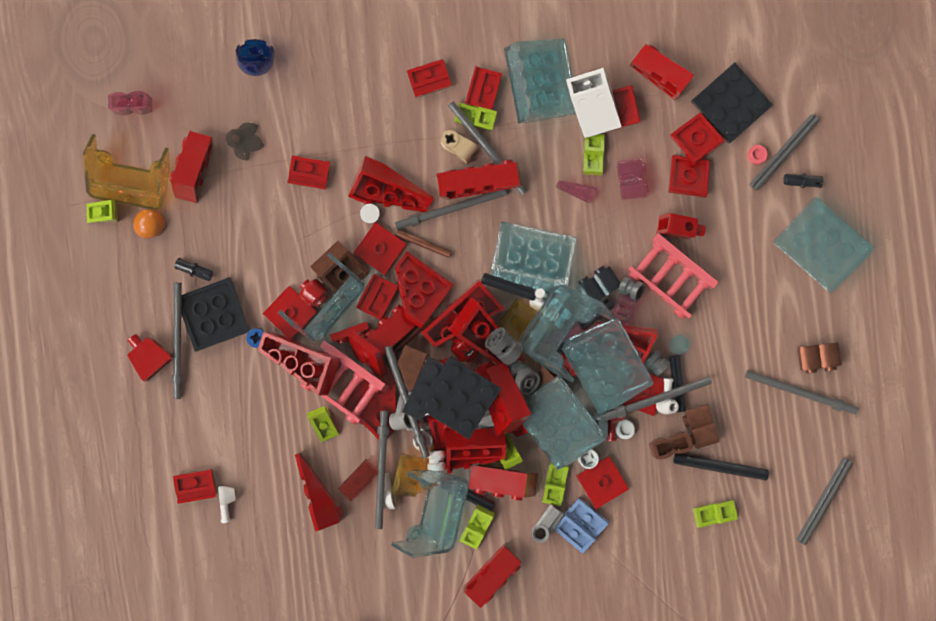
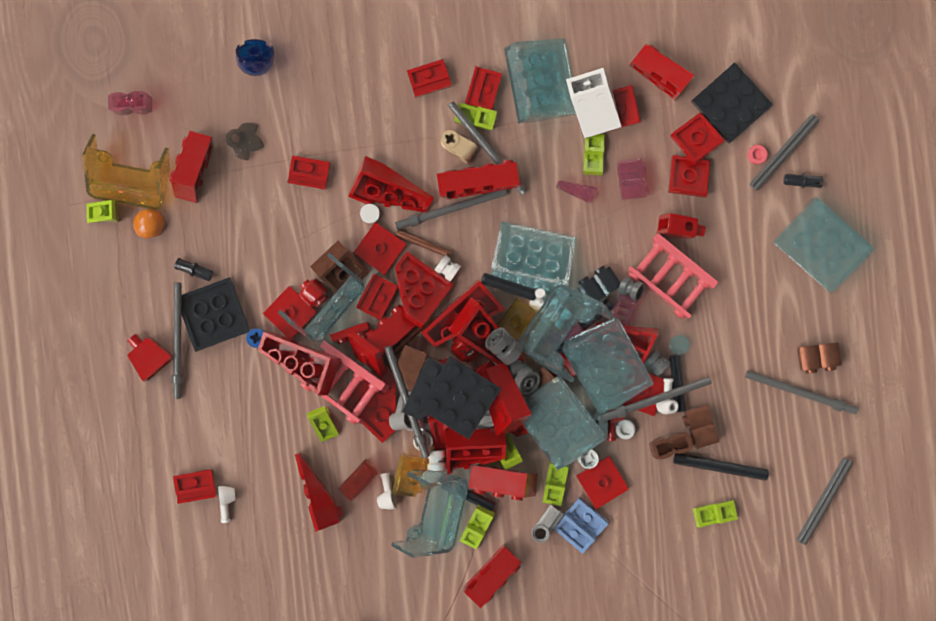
(383, 431): dark grey bar -> none
(448, 268): none -> white wheel

